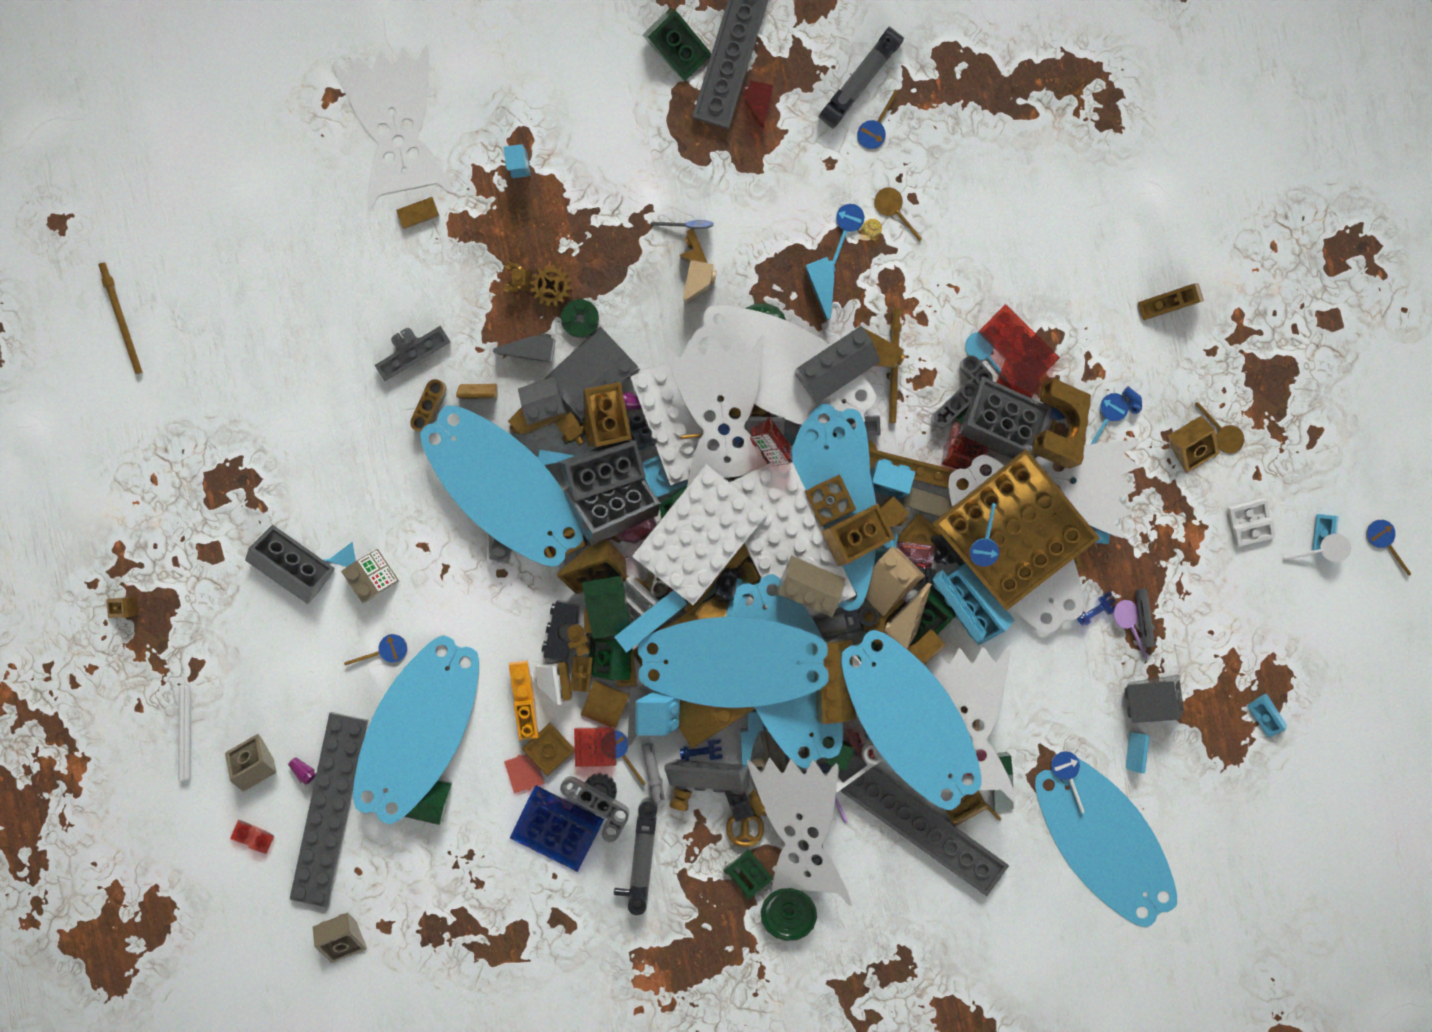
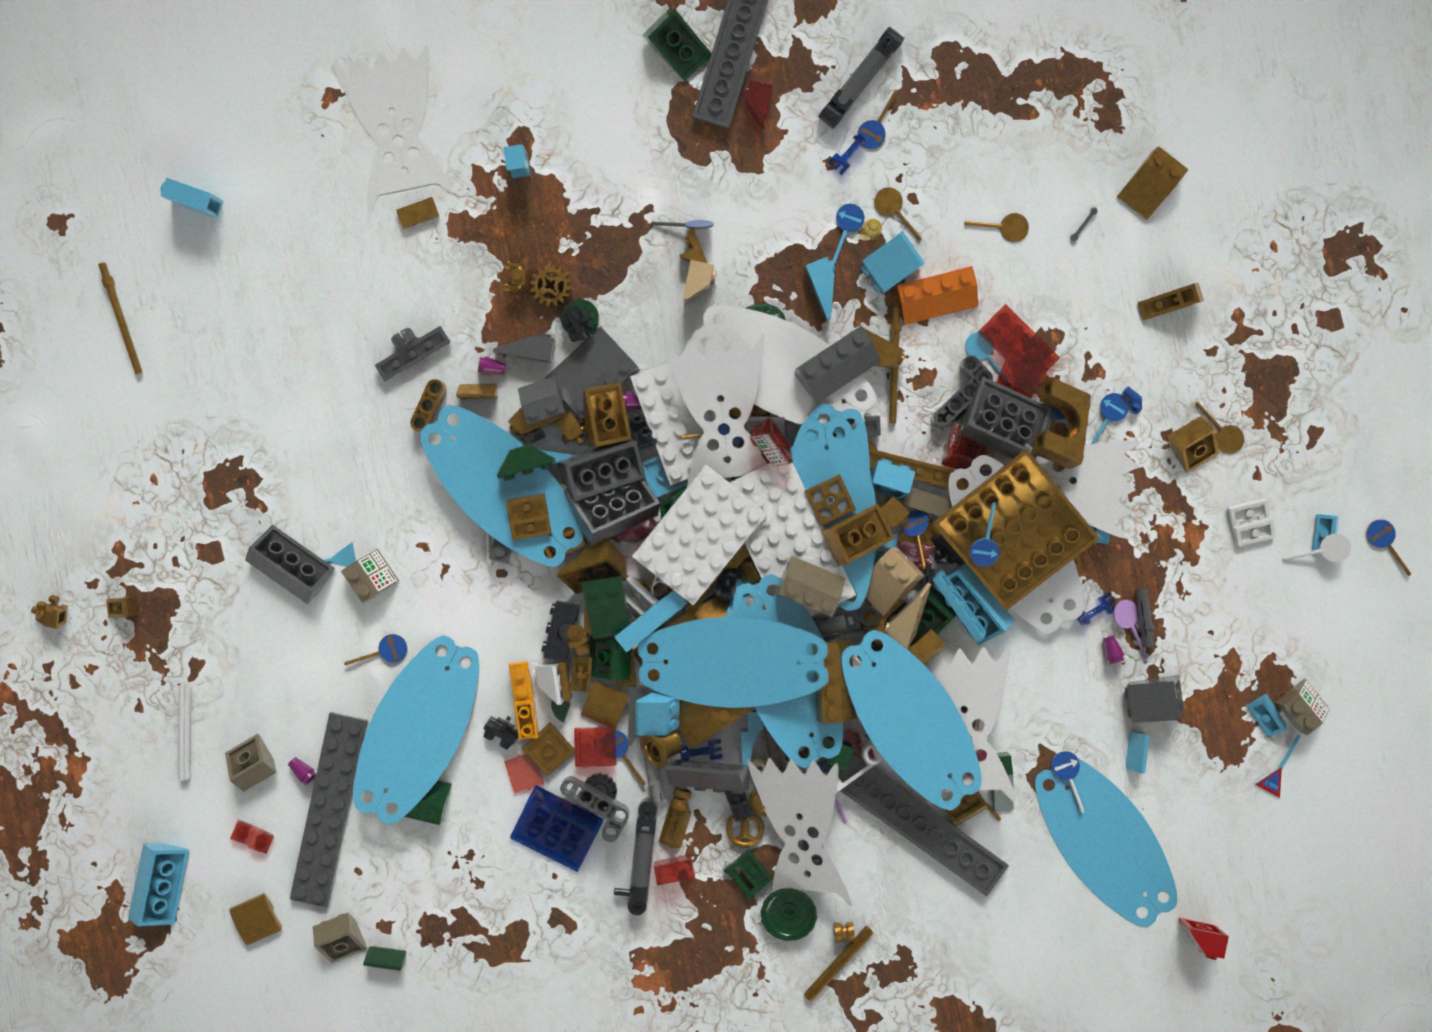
(50, 614): none -> pearl gold piece
(158, 884): none -> medium azure slope
(191, 197): none -> medium azure brick
(255, 919): none -> pearl gold slope
(385, 958): none -> dark green slope
(489, 366): none -> magenta cone
(501, 729): none -> black hips
(524, 460): none -> dark green slope
(528, 516): none -> pearl gold slope
(533, 437): none -> dark grey tile
(560, 711): none -> dark green tile
(580, 322): none -> black hips
(660, 748): none -> pearl gold piece
(674, 869): none -> clear red panel
(675, 827): none -> pearl gold slope
(842, 160): none -> clear blue hinge
(842, 932): none -> pearl gold wheel
(842, 959): none -> pearl gold axle
(892, 263): none -> medium azure slope
(916, 526): none -> blue piece
(937, 295): none -> orange slope
(1013, 226): none -> pearl gold piece
(1074, 237): none -> dark grey hinge
(1113, 650): none -> magenta cone
(1152, 182): none -> pearl gold slope
(1206, 937): none -> red slope
(1272, 782): none -> piece
(1304, 707): none -> dark tan slope

